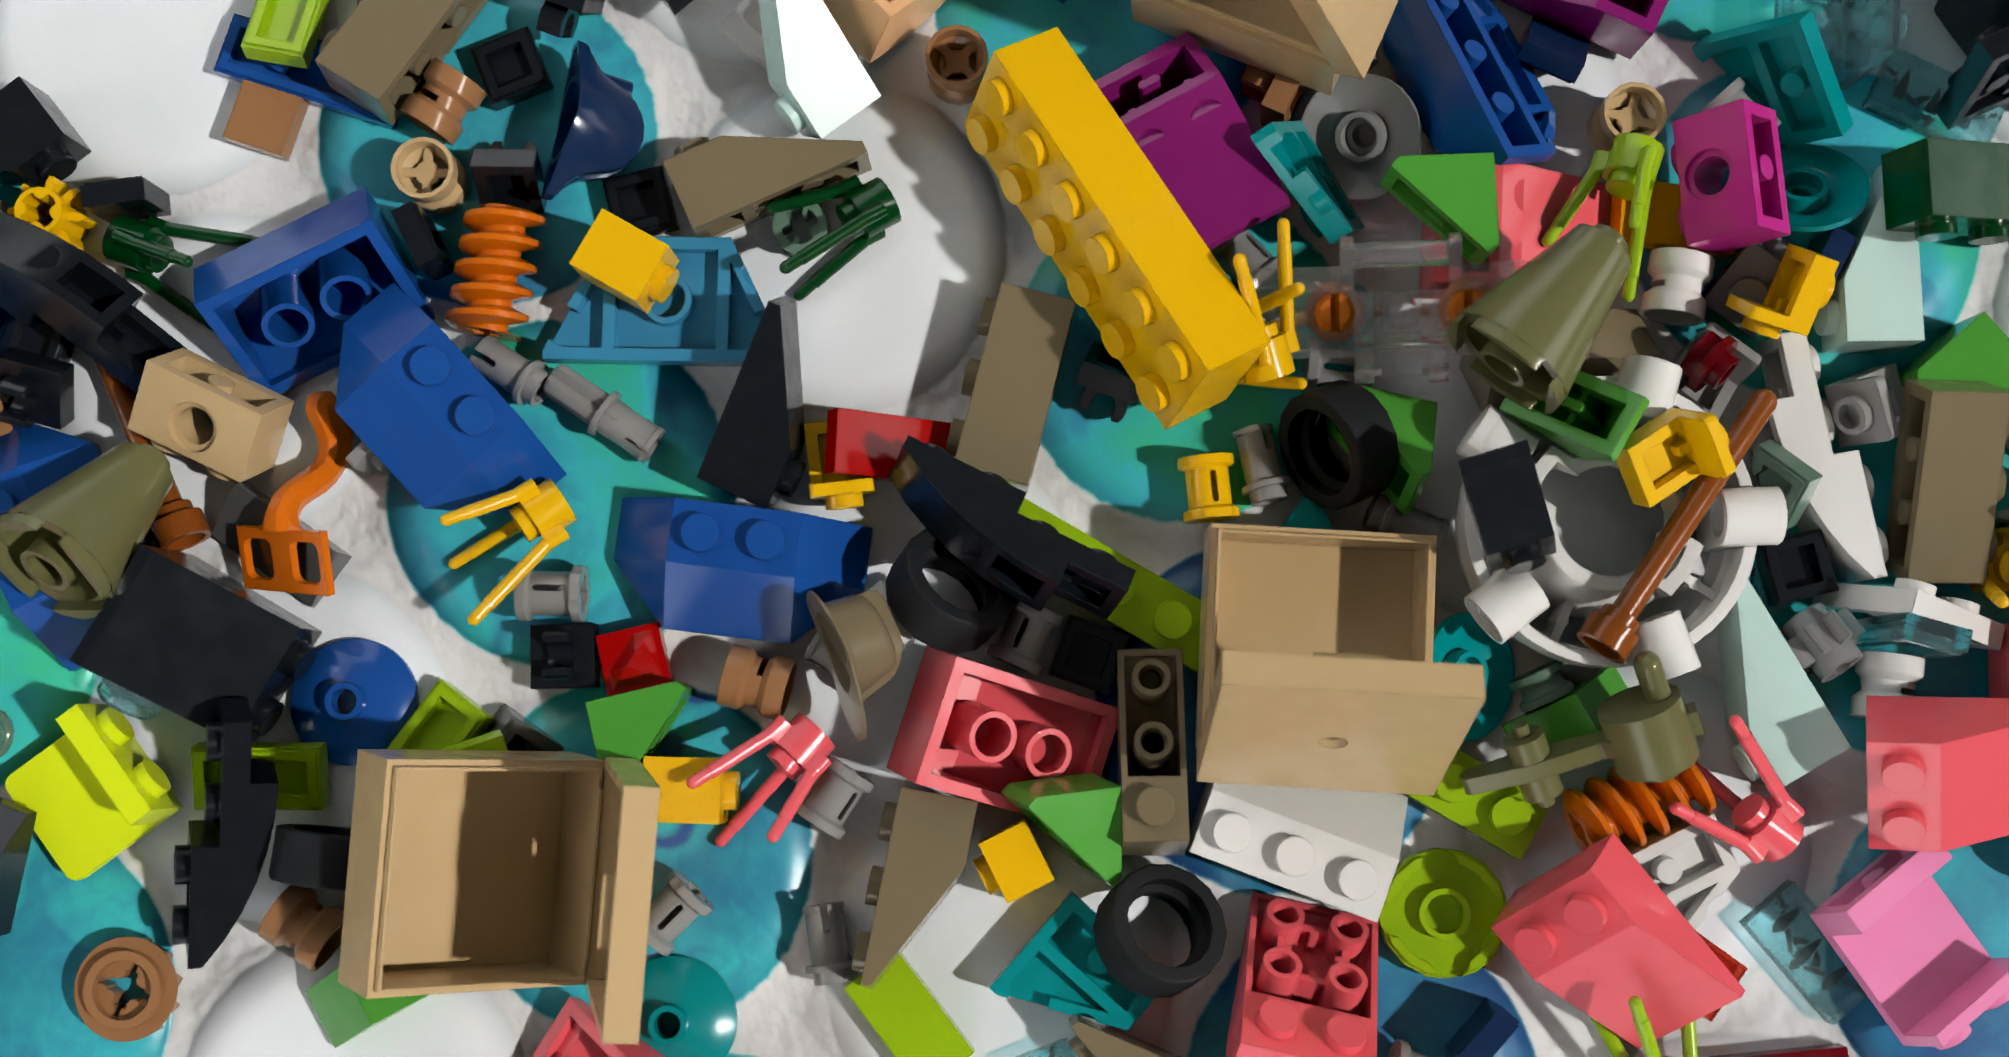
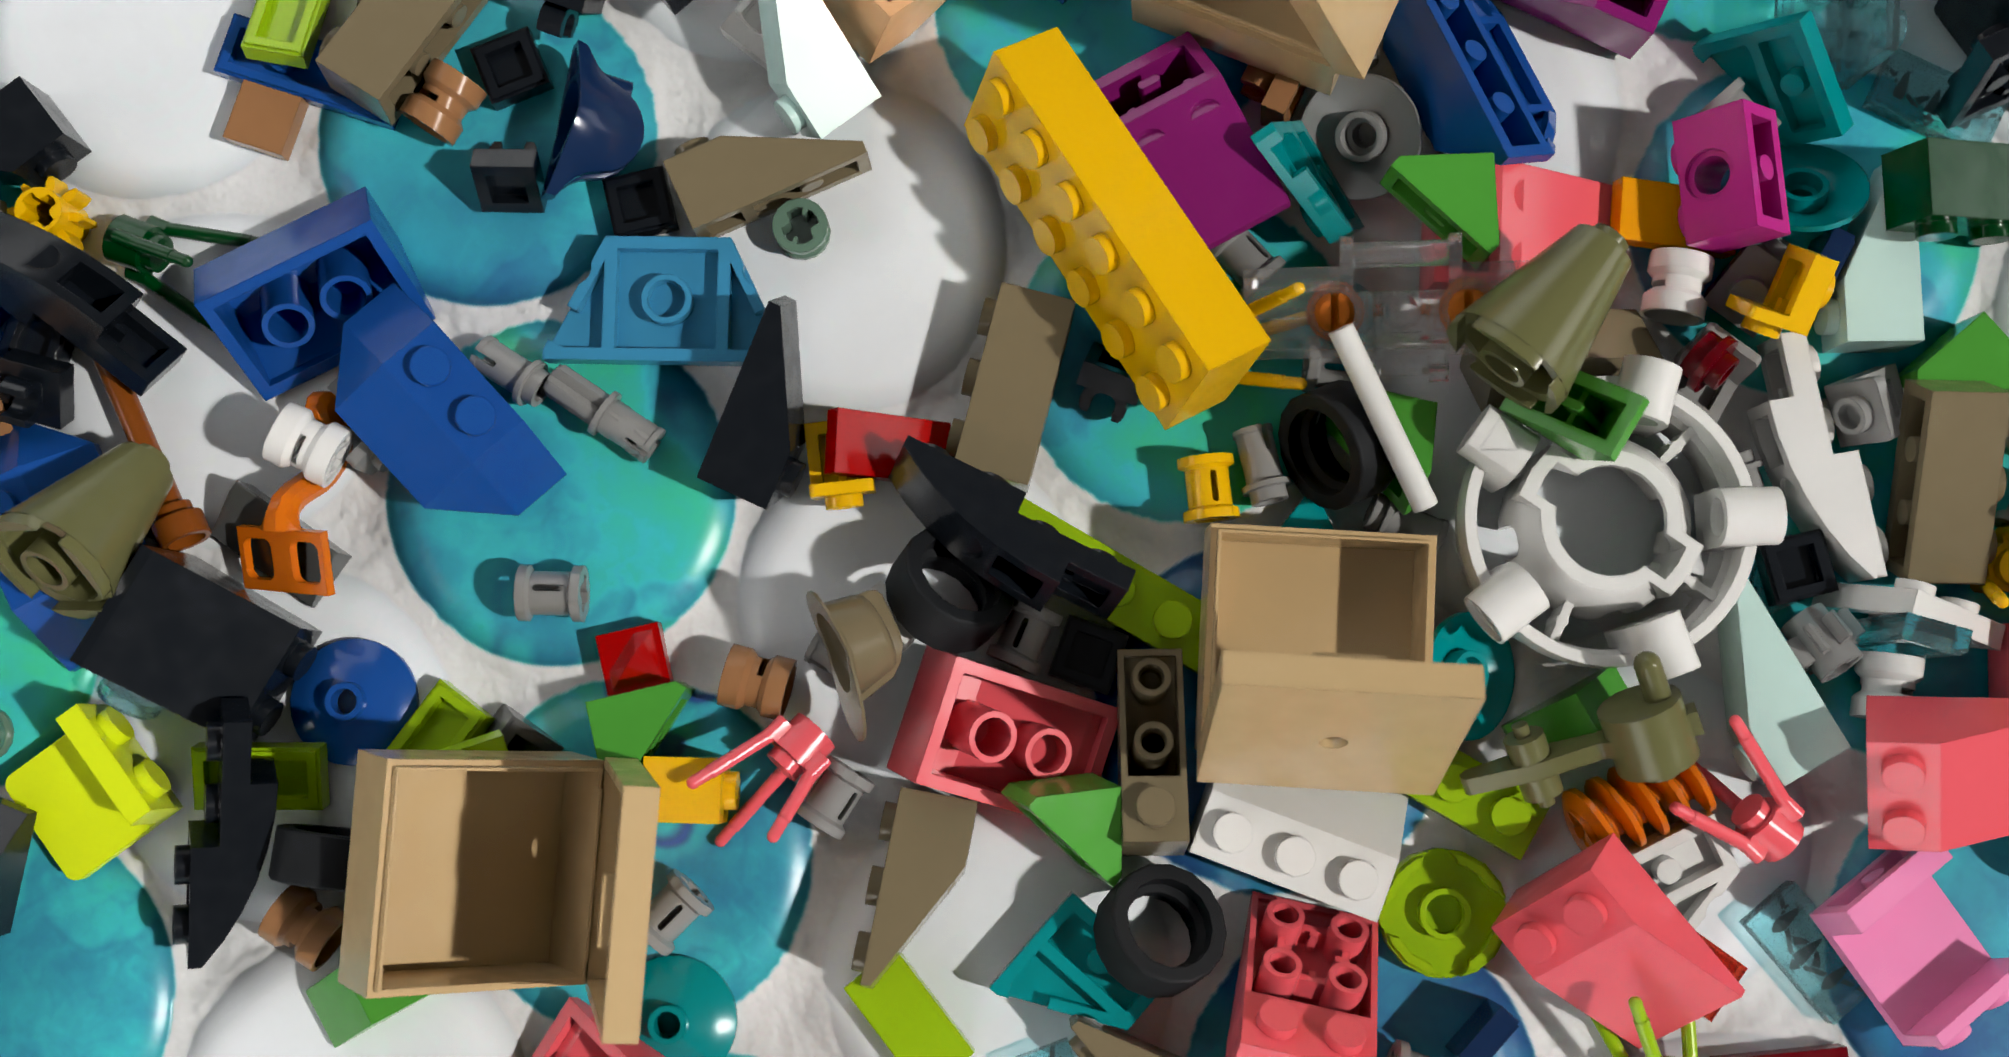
(102, 1002): medium nougat gear -> none
(125, 196): black tile -> none
(245, 415): tan brick -> none
(308, 444): none -> white wheel
(420, 166): tan wheel -> none
(423, 240): black tile -> none
(493, 270): orange piece -> none
(539, 513): yellow plant -> none
(564, 656): black tile -> none
(626, 262): yellow brick -> none
(737, 565): blue wedge -> none
(828, 948): light grey pin -> none
(863, 216): dark green plant -> none
(956, 52): medium nougat wheel -> none
(1012, 862): yellow plate -> none
(1276, 358): yellow plant -> none
(1383, 418): none -> white bar
(1508, 508): black slope -> none
(1541, 685): sand green bush -> none
(1553, 50): dark blue tile -> none
(1614, 627): dark orange piece -> none
(1629, 175): lime plant -> none
(1634, 108): tan wheel -> none
(1673, 453): yellow bracket -> none
(1793, 476): sand green tile -> none

